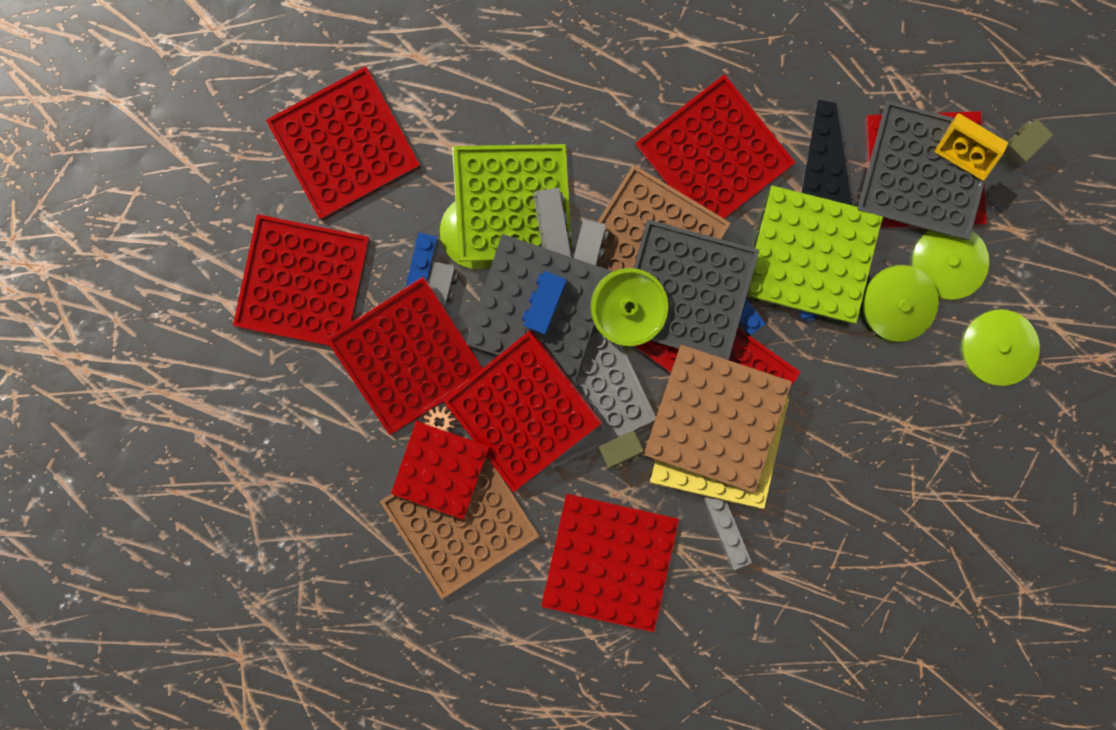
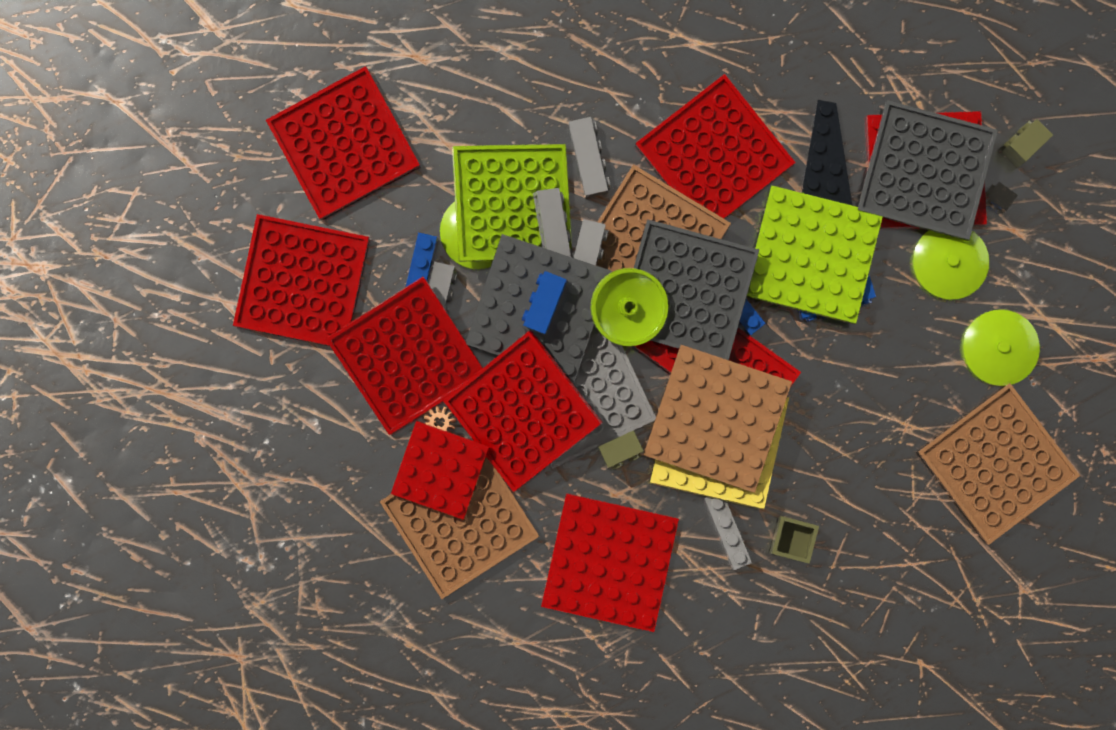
(588, 157): none -> light grey brick
(794, 539): none -> olive piece
(900, 303): lime dish -> none
(971, 147): yellow slope -> none
(998, 464): none -> medium nougat plate

